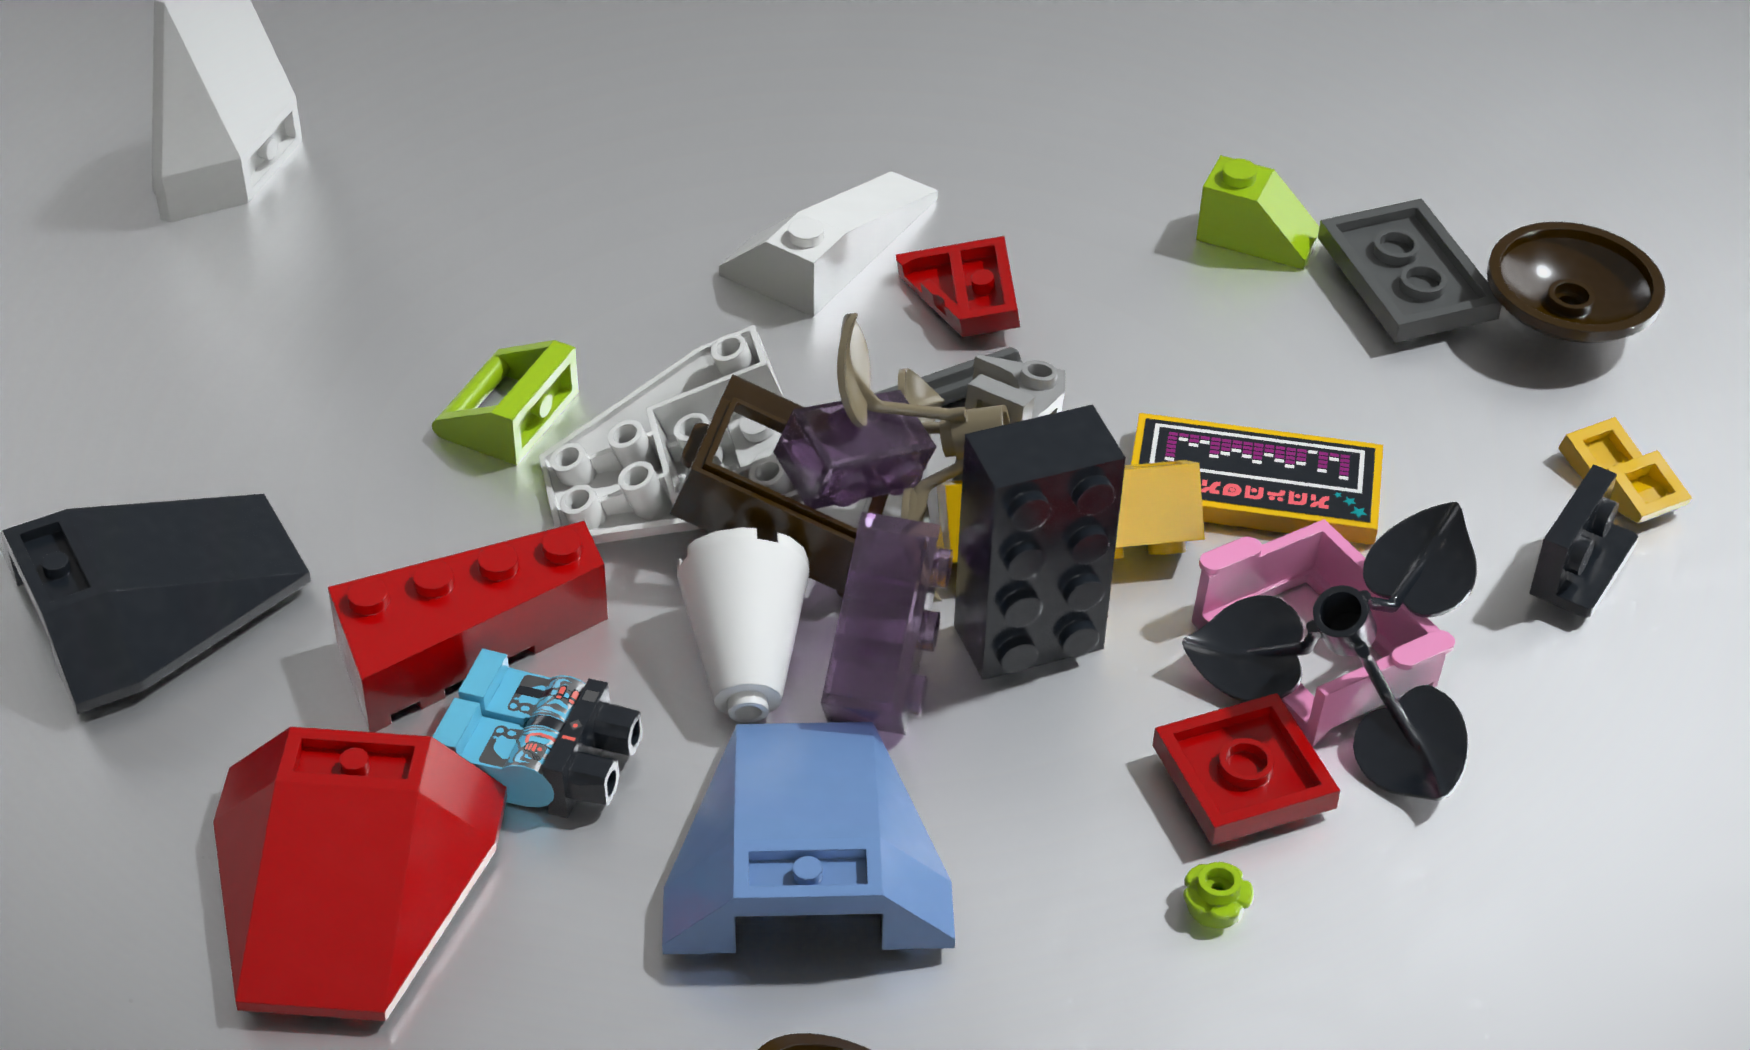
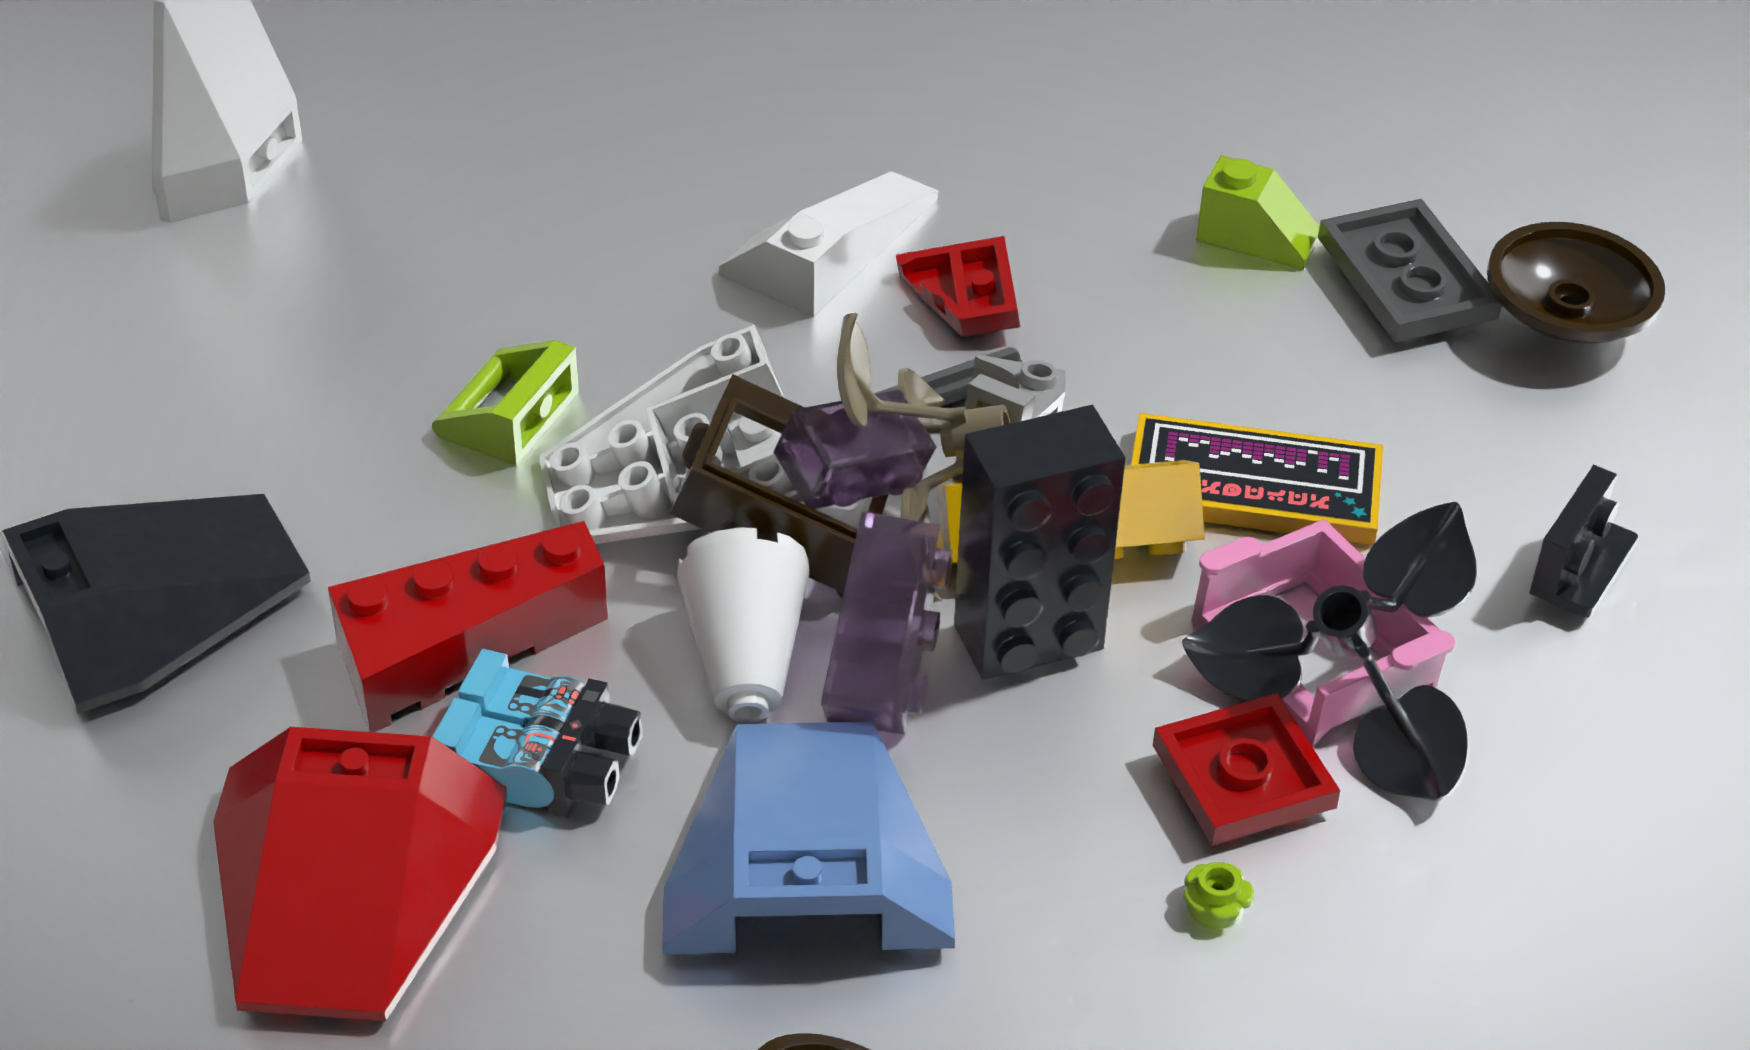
(1643, 483): yellow slope -> none

